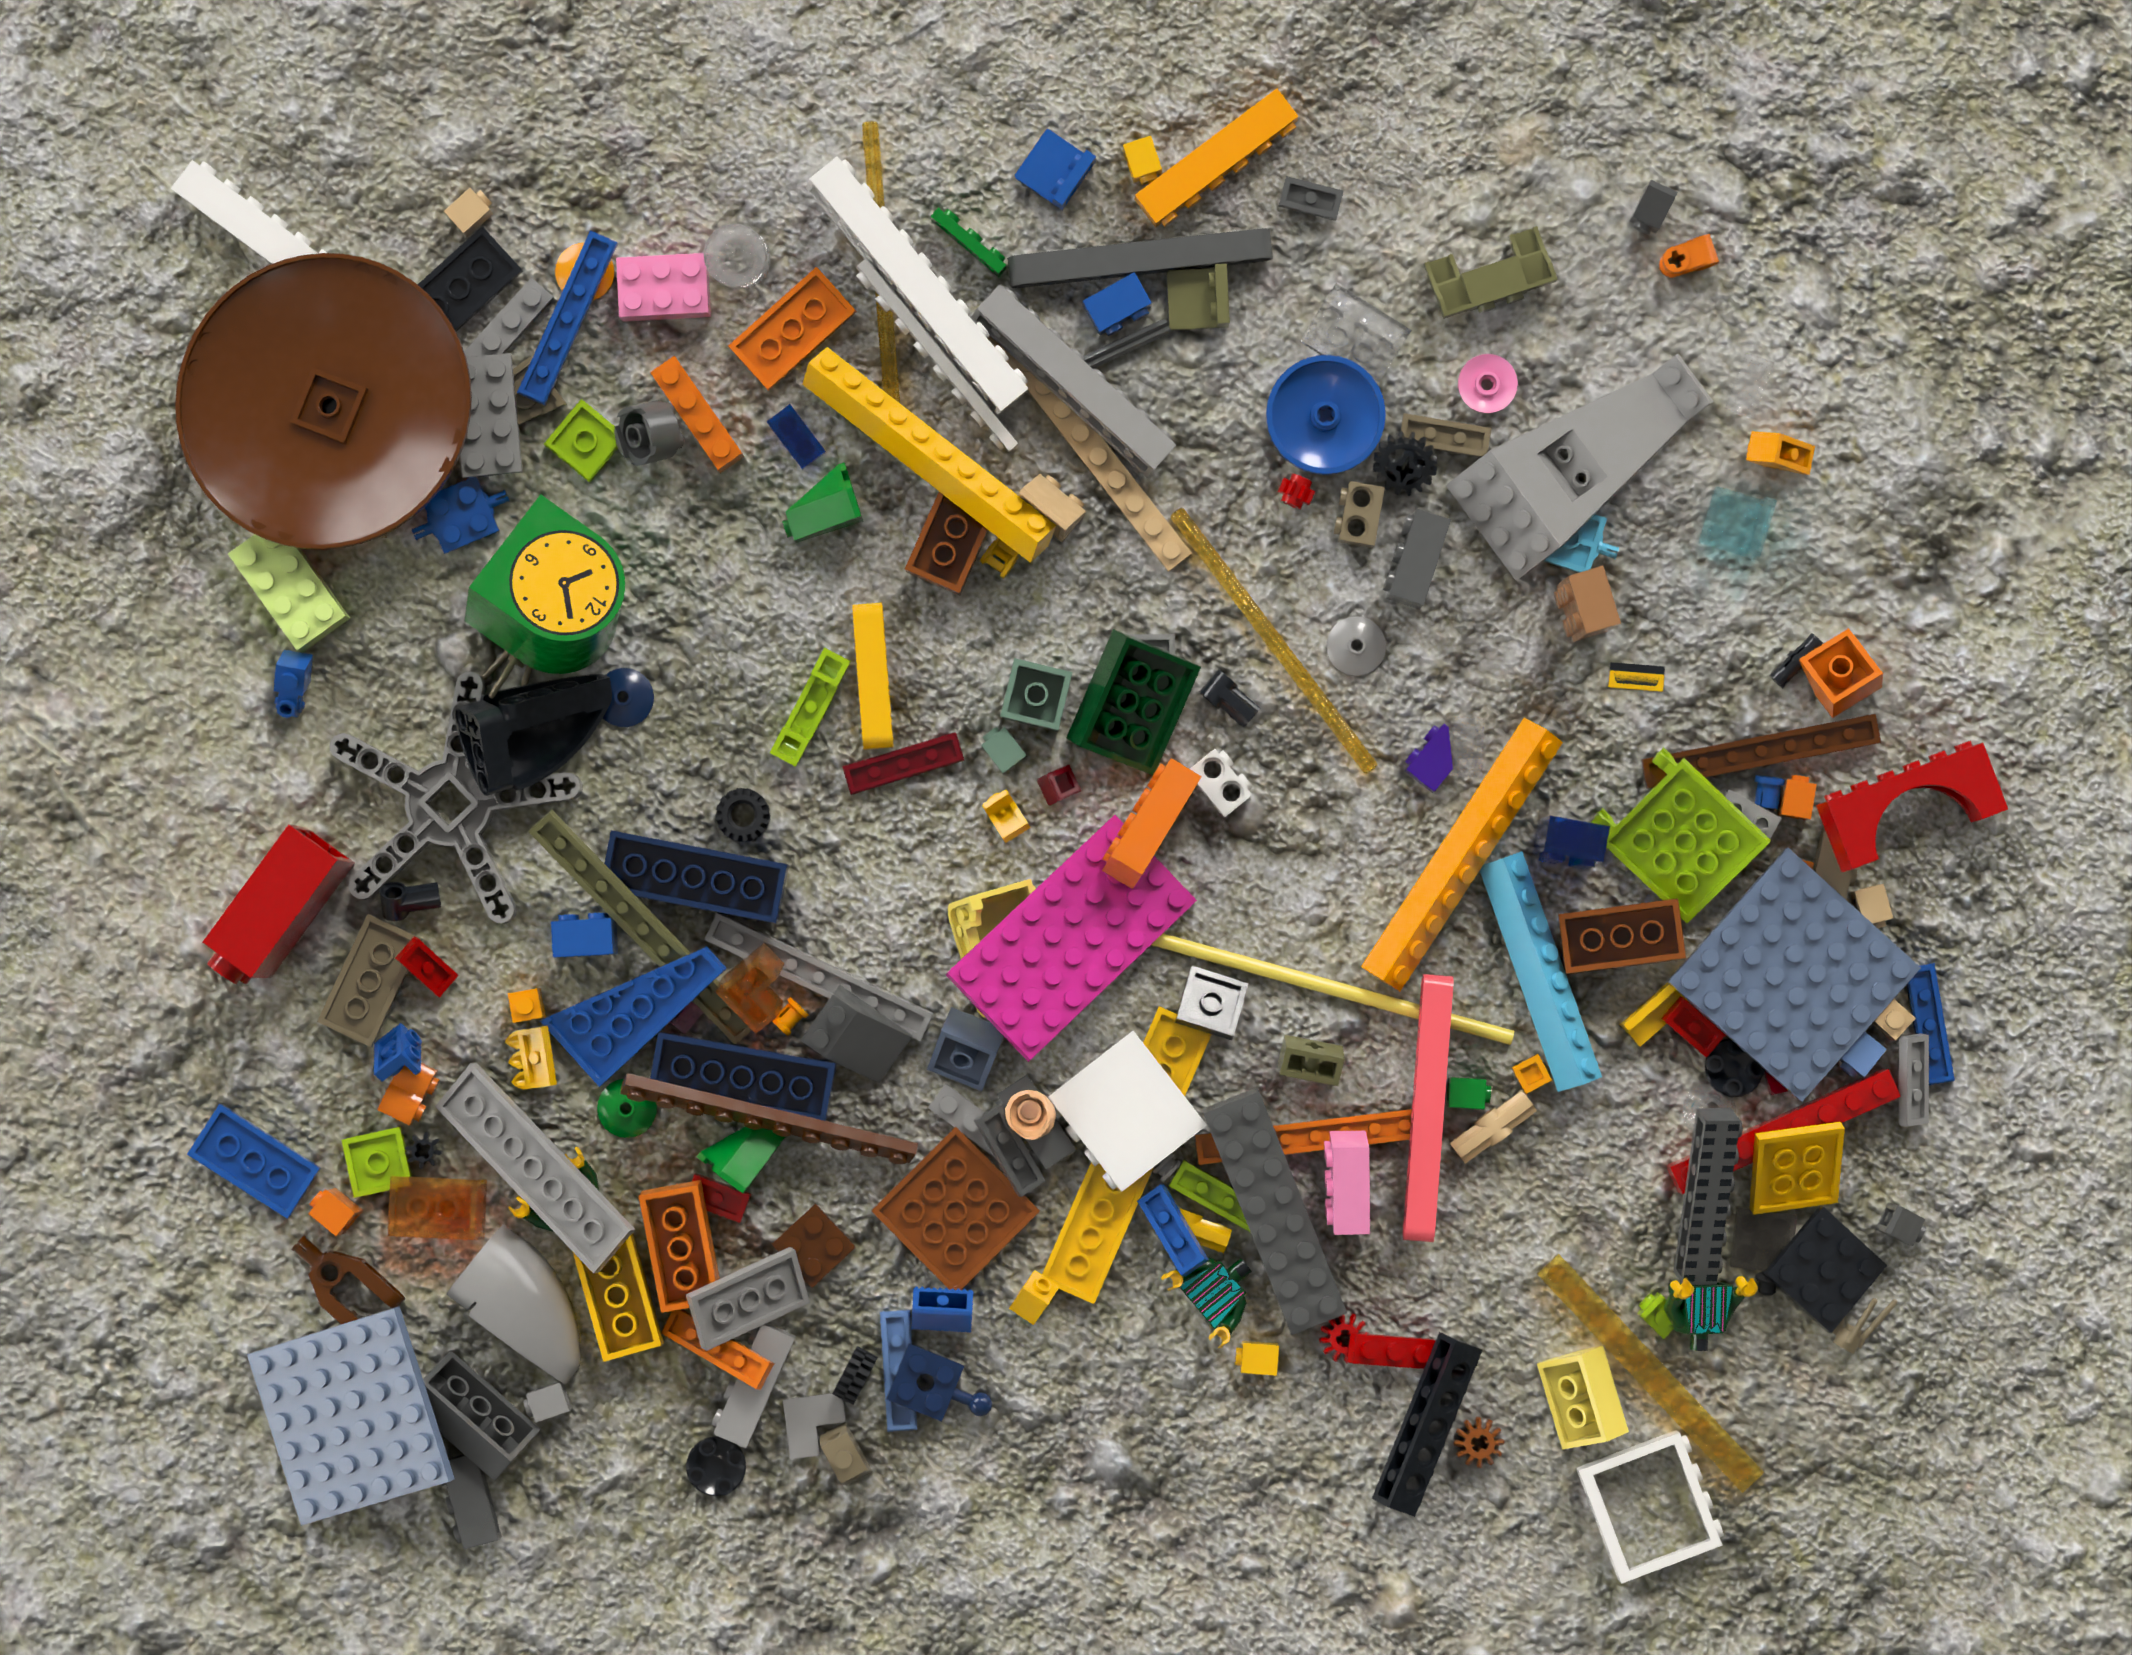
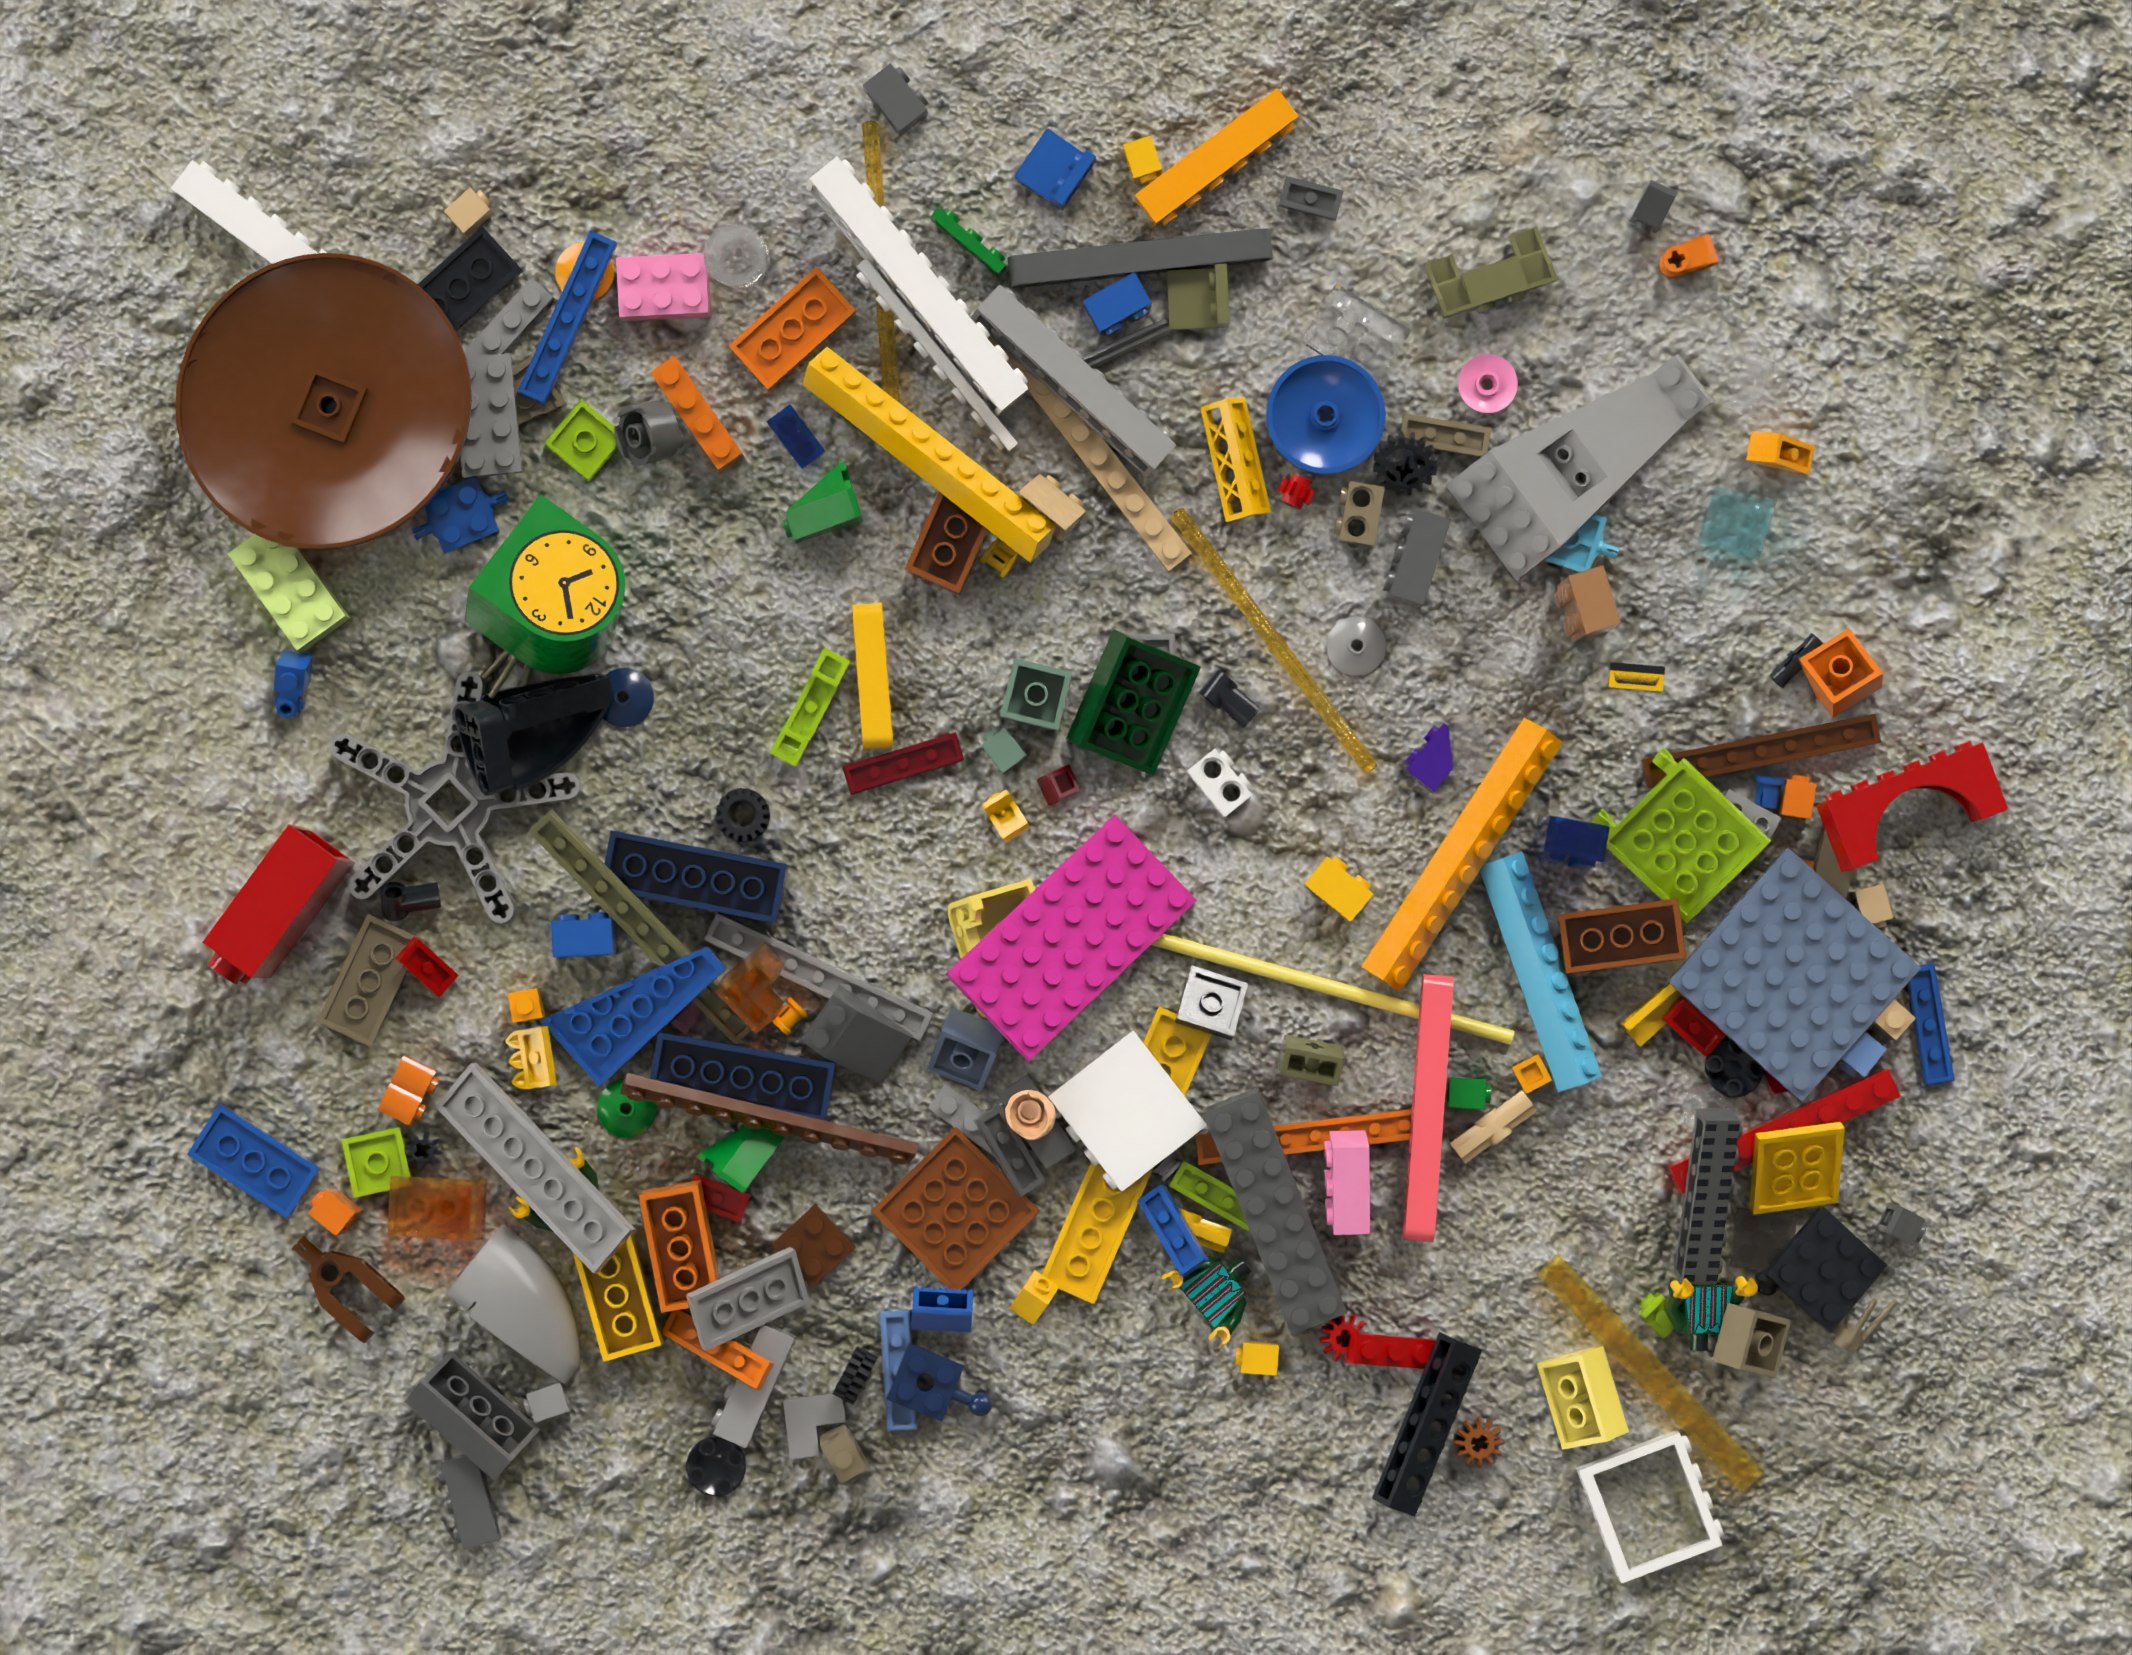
(350, 1416): plate -> none
(395, 1050): blue bracket -> none
(896, 99): none -> dark grey brick
(1147, 829): orange brick -> none
(1240, 456): none -> yellow fence
(1338, 888): none -> yellow brick
(1751, 1340): none -> dark tan brick
(1914, 1079): light grey plate -> none

